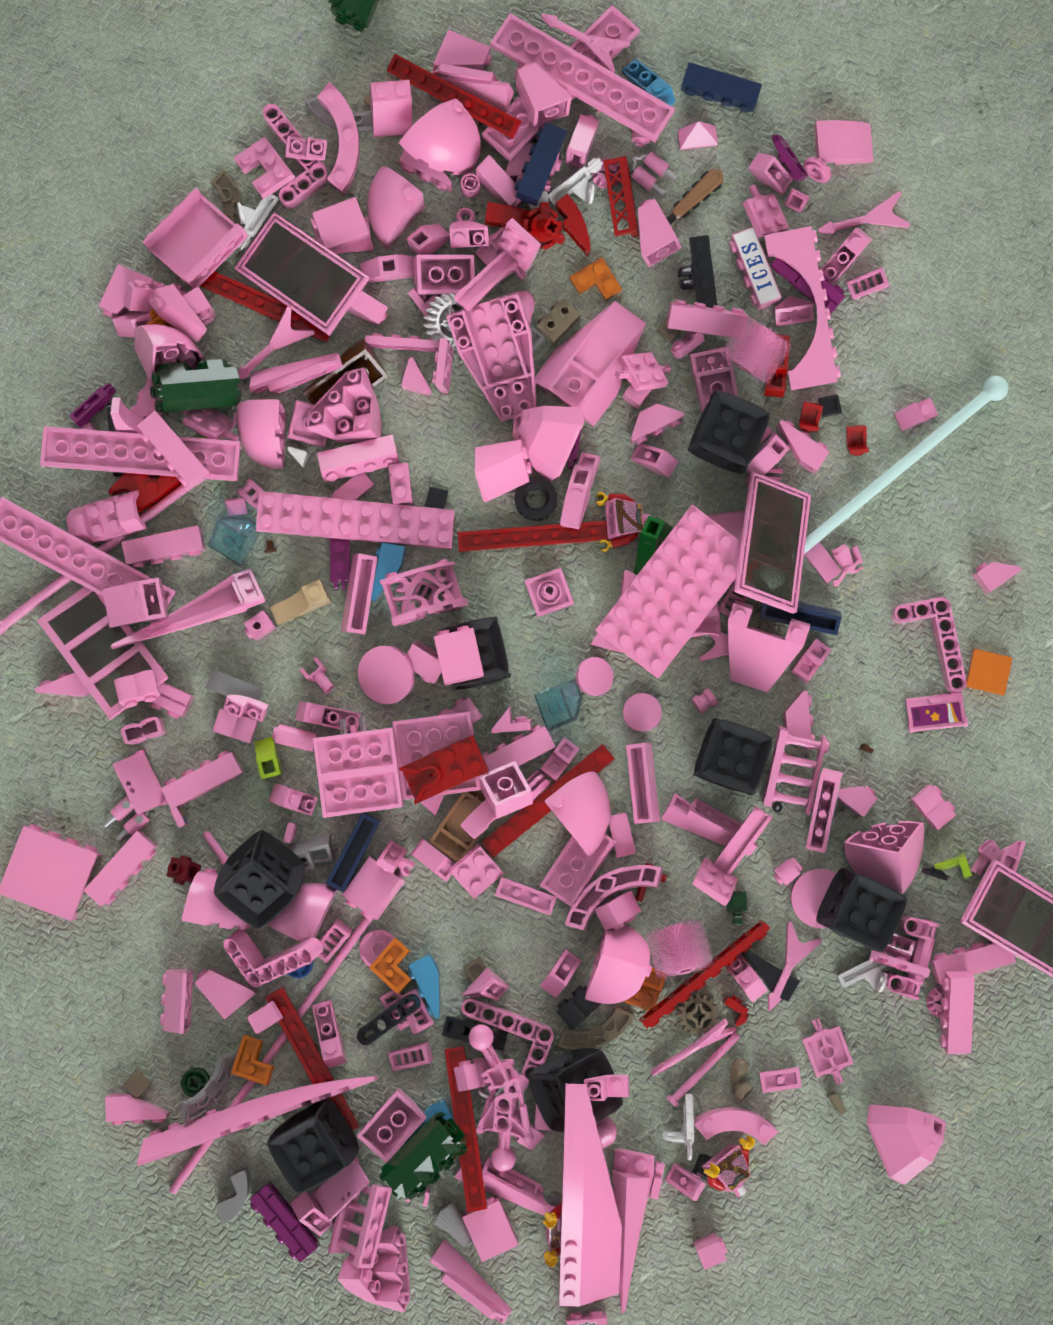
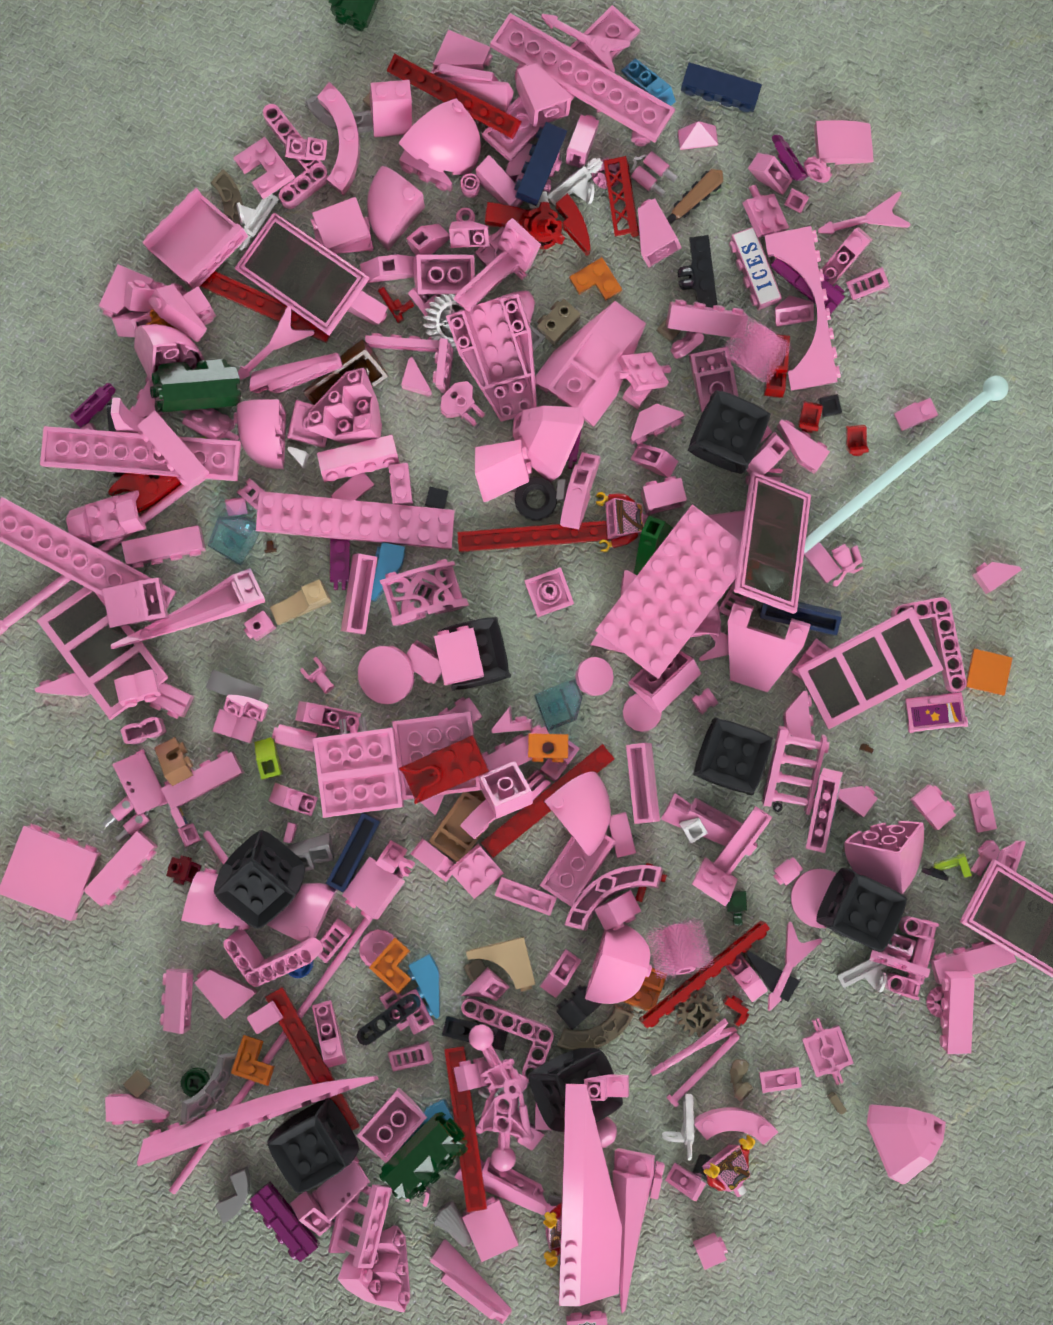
(173, 761): none -> medium nougat brick
(189, 835): none -> bright pink slope
(395, 305): none -> red hose
(461, 404): none -> bright pink hinge
(512, 957): none -> tan arch
(560, 744): none -> orange brick
(562, 487): none -> light grey tile
(663, 495): none -> bright pink brick
(673, 681): none -> bright pink slope
(693, 829): none -> white slope
(870, 668): none -> door
(982, 811): none -> bright pink plate

